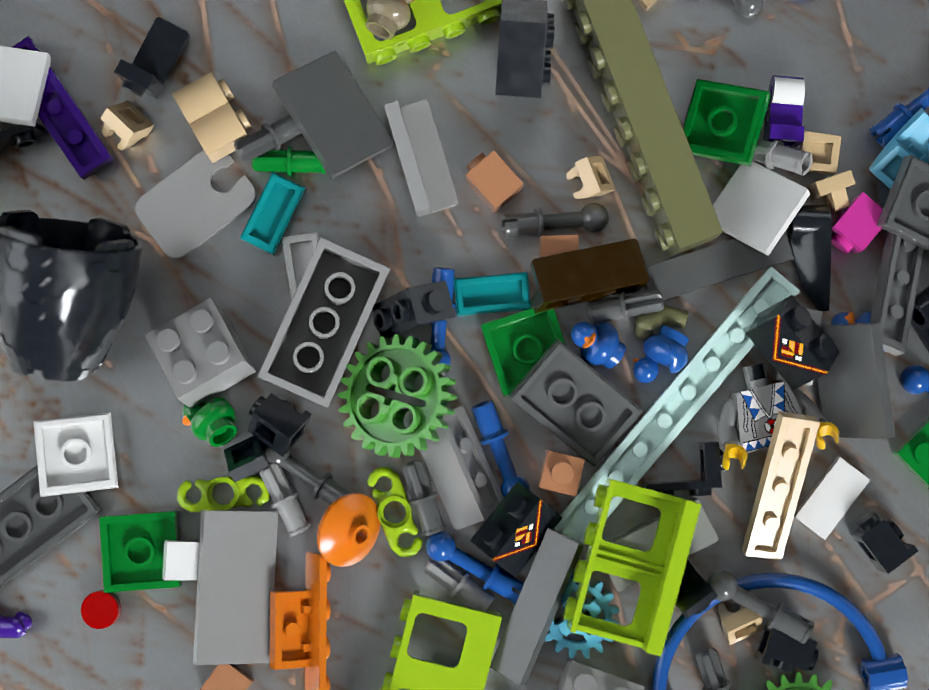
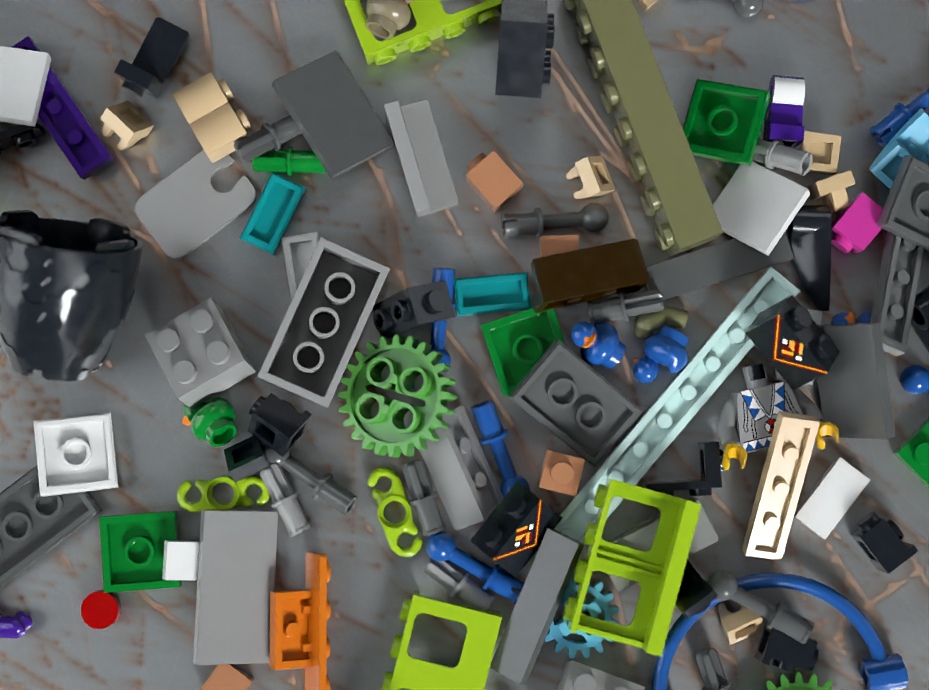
(348, 529): orange dish -> none

